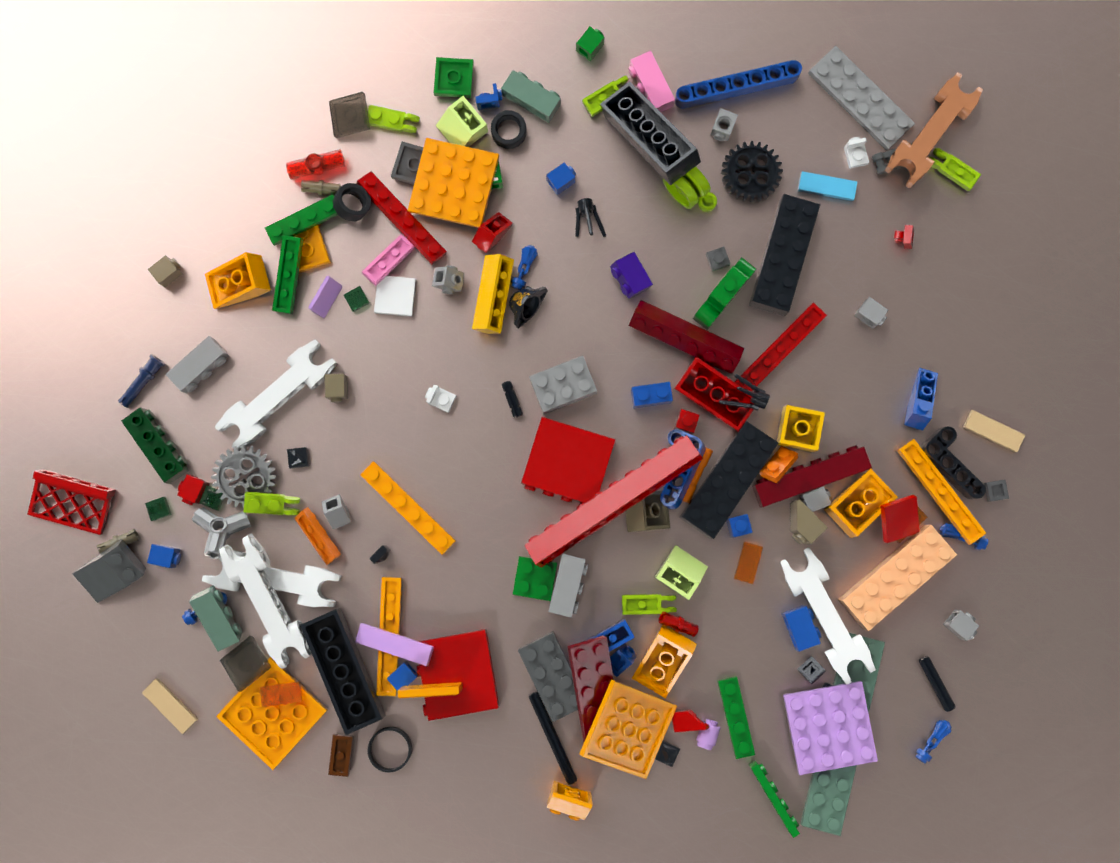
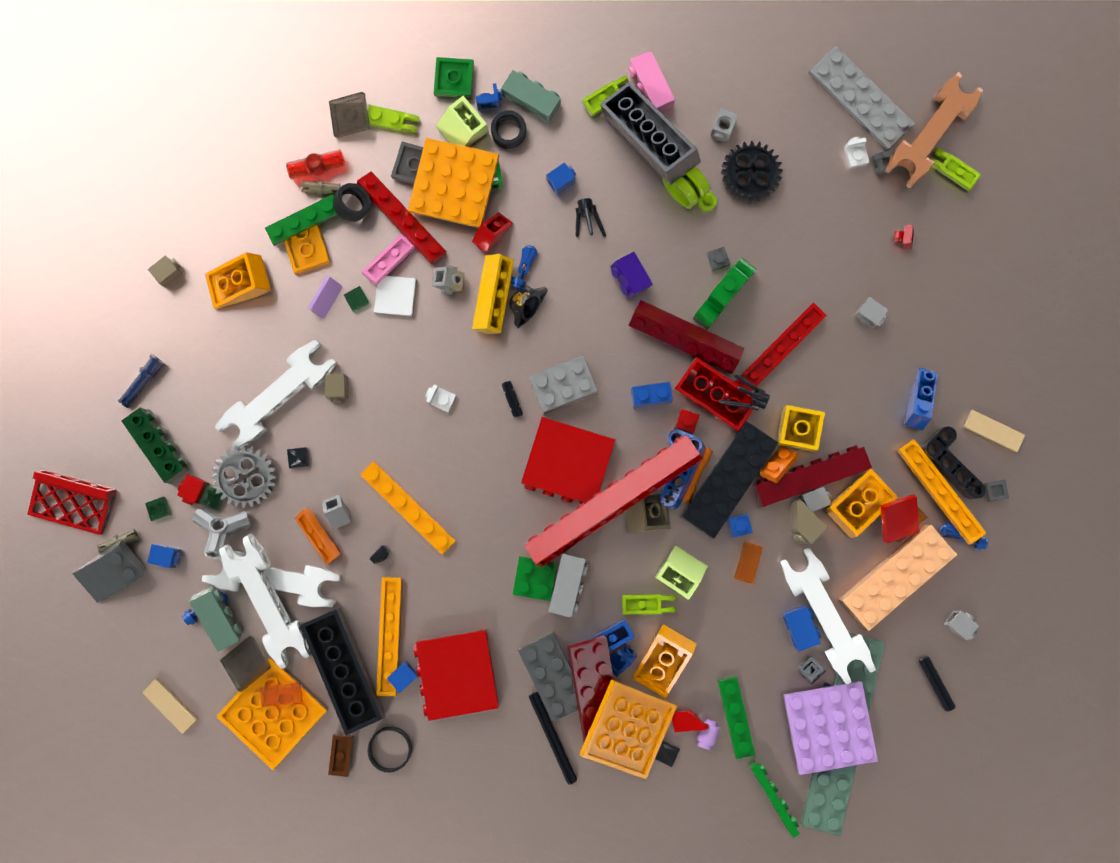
(197, 365): light grey brick -> none
(269, 503): lime hinge -> none
(287, 274): green plate -> none
(394, 644): lavender tile -> none
(430, 690): light orange tile -> none
(570, 801): light orange slope -> none
(590, 43): green brick -> none
(678, 624): red pin -> none
(744, 78): blue beam -> none
(784, 255): black brick -> none
(827, 186): medium azure tile -> none
(941, 730): blue piece -> none

